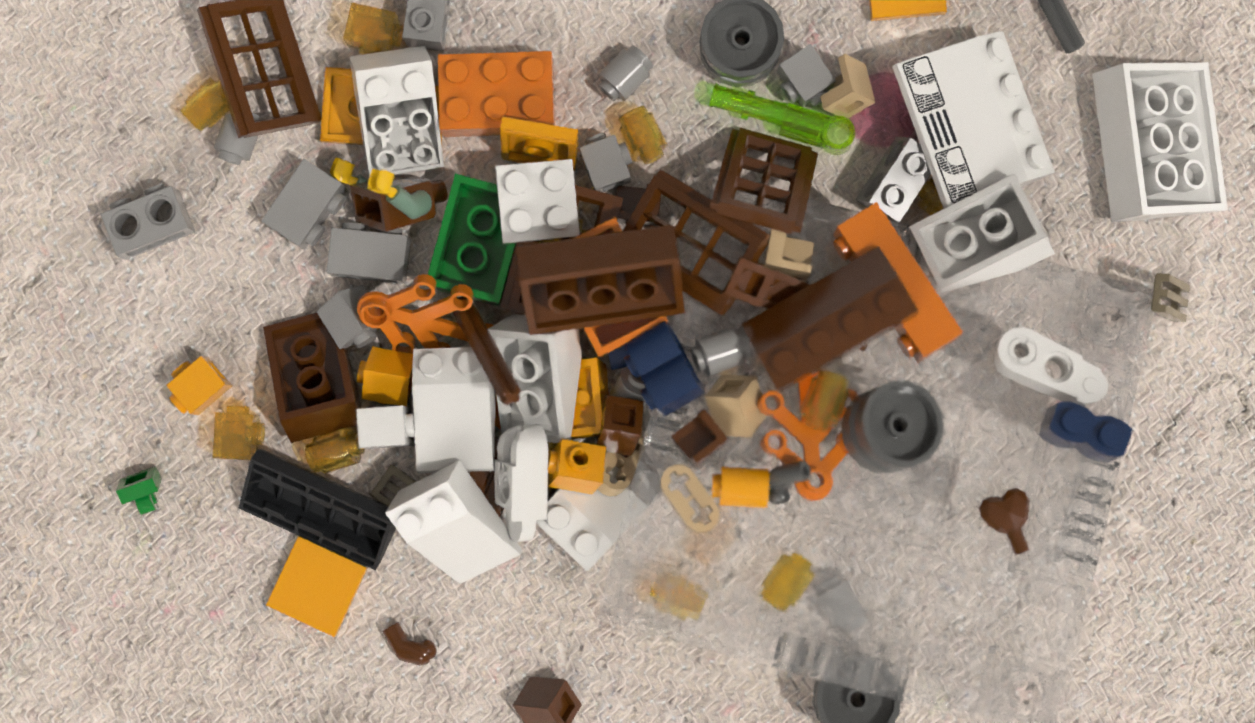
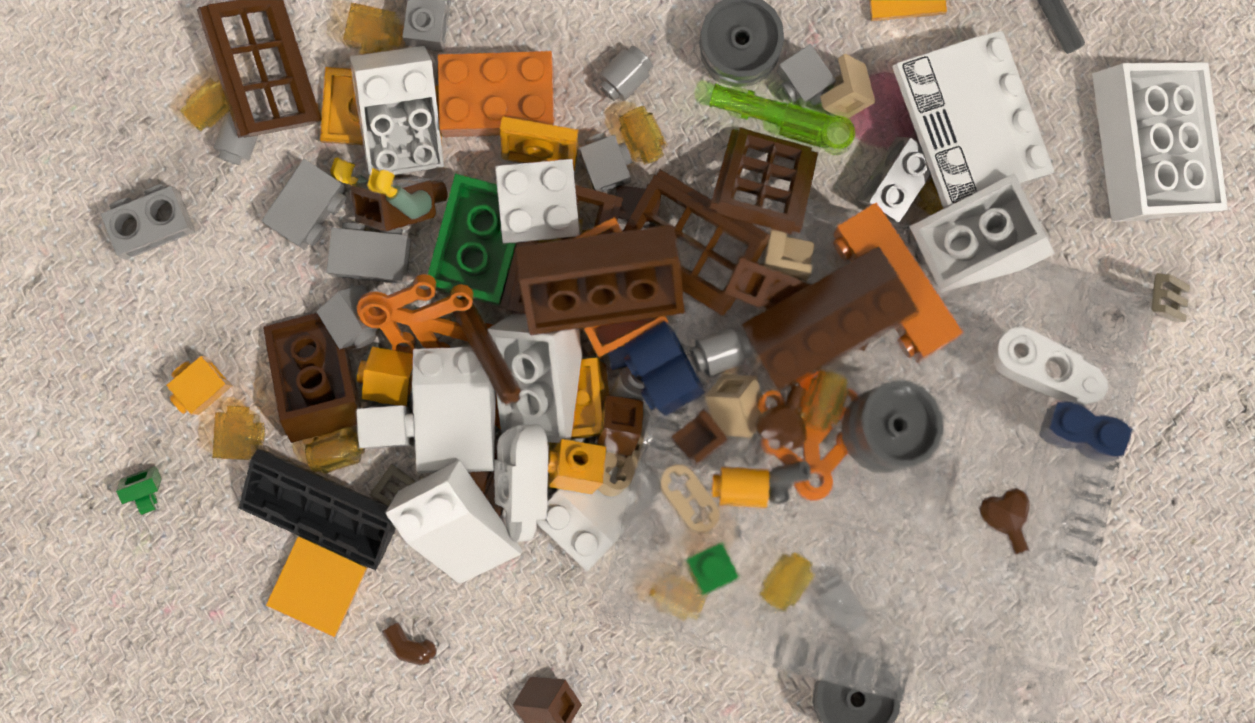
(711, 569): none -> green brick
(785, 421): none -> reddish brown rock

